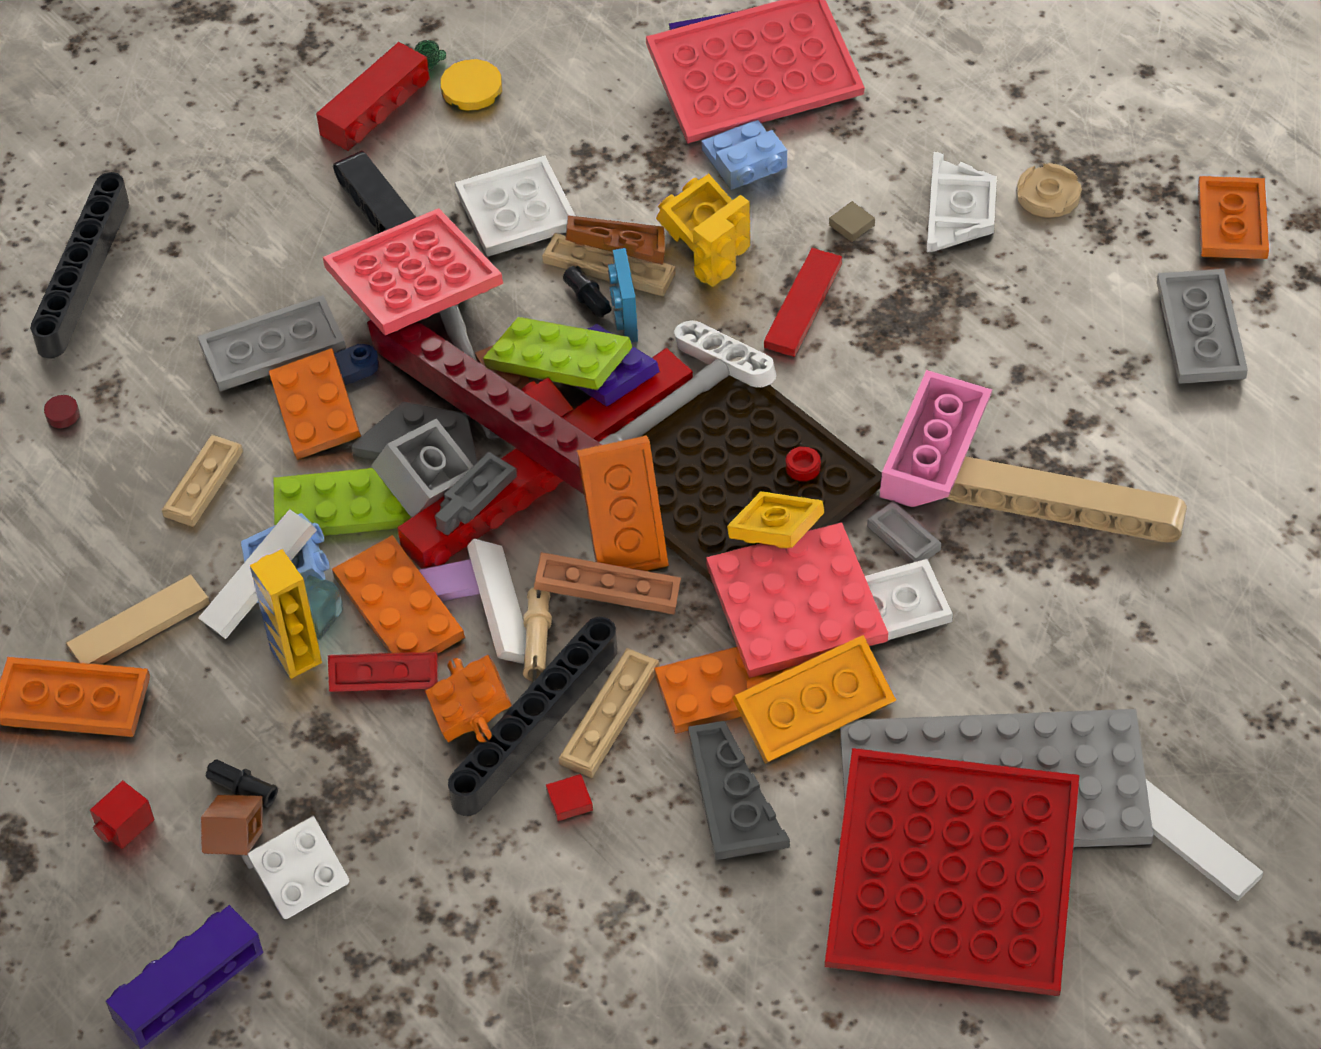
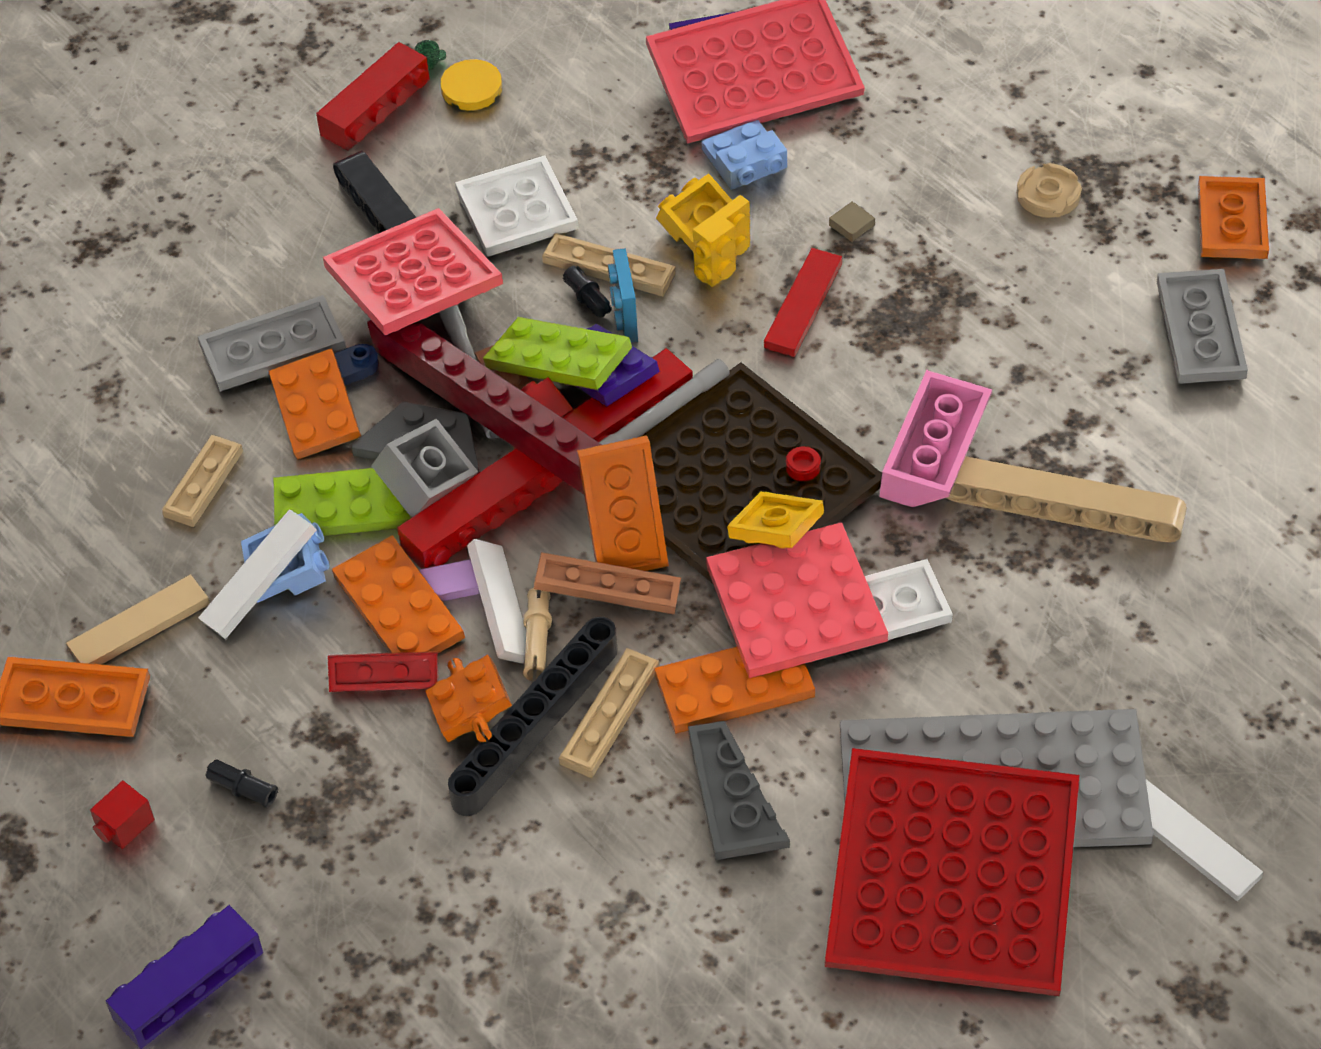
(61, 411): dark red tile -> none
(79, 265): black beam -> none
(232, 824): dark orange panel -> none
(286, 613): yellow brick -> none
(297, 867): white bracket -> none
(324, 603): clear light blue brick -> none
(474, 492): dark grey hinge -> none
(569, 797): red tile -> none
(640, 240): dark orange wing -> none
(754, 369): white beam -> none
(813, 699): light orange plate -> none
(903, 533): light grey tile -> none
(959, 204): white wing -> none

